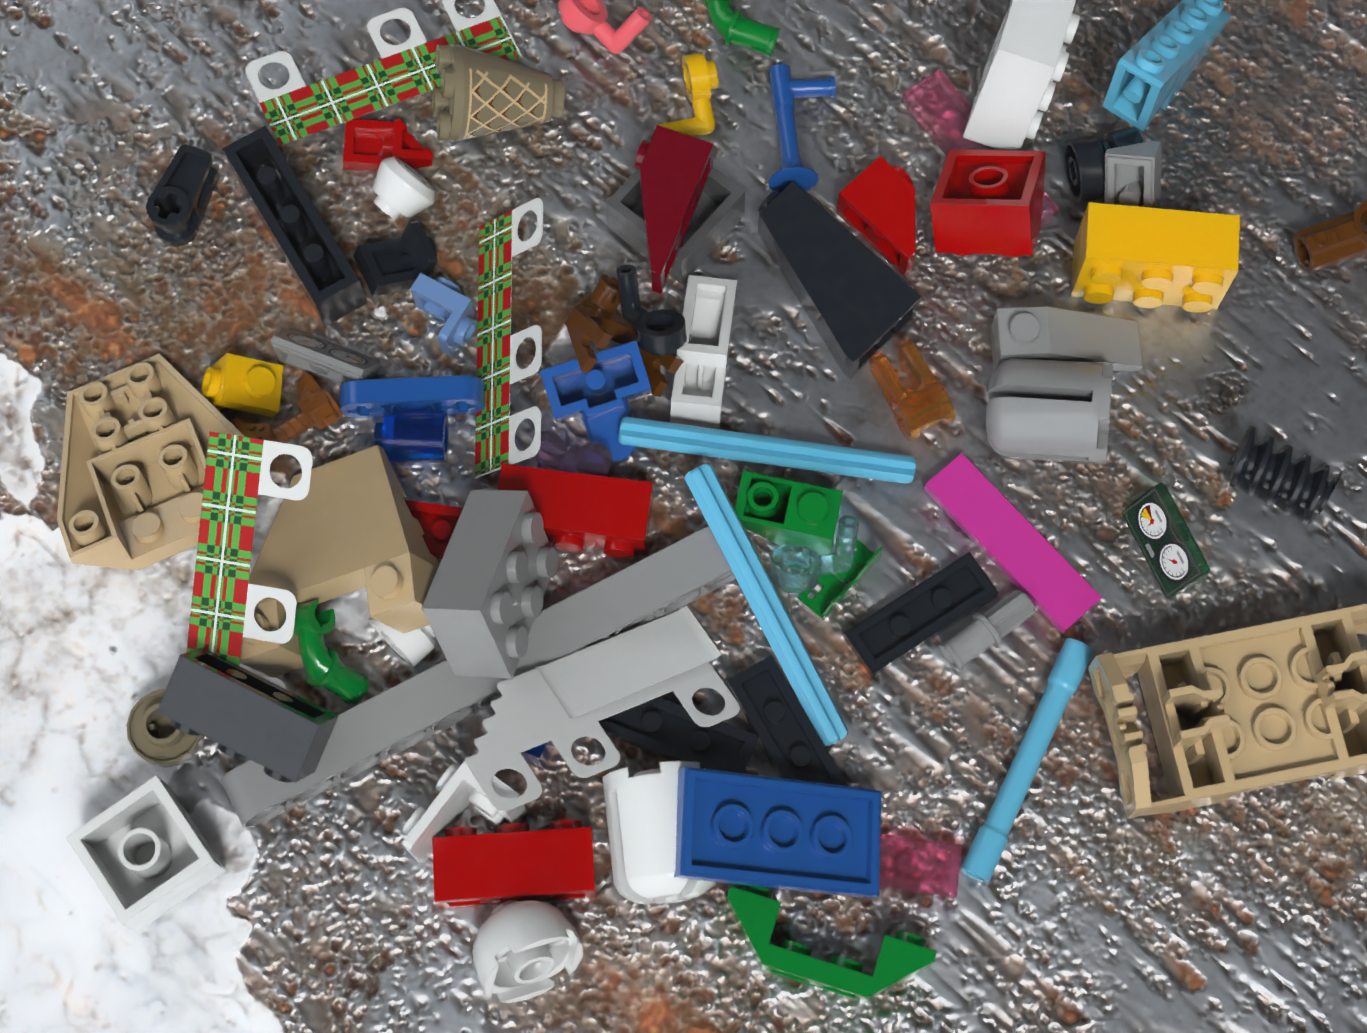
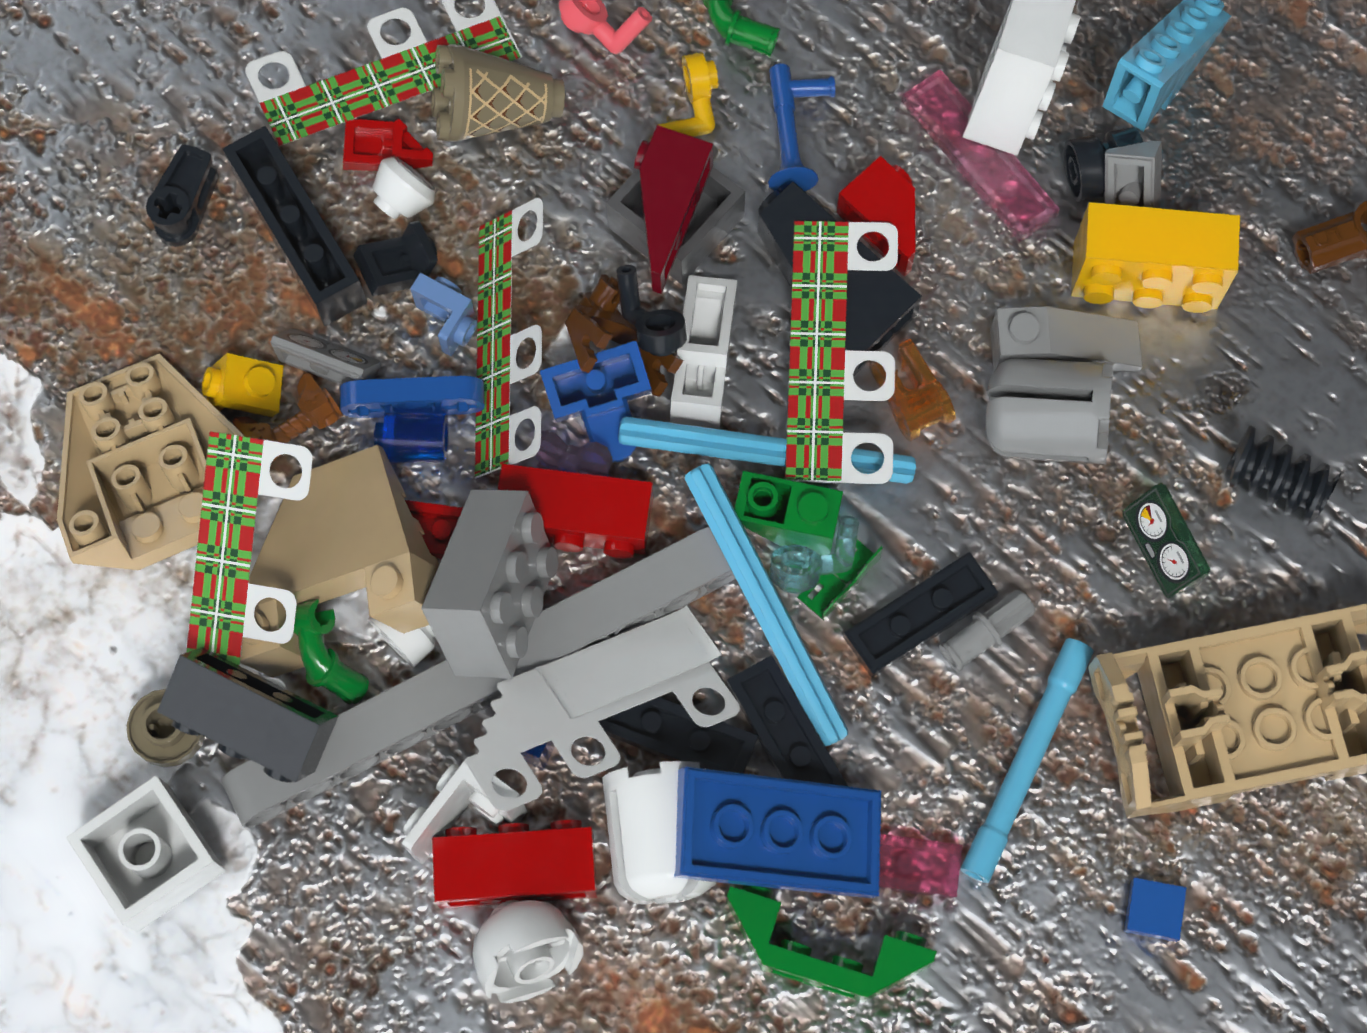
(819, 363): none -> piece
(989, 202): red slope -> none
(1012, 543): dark pink tile -> none
(1155, 909): none -> blue tile

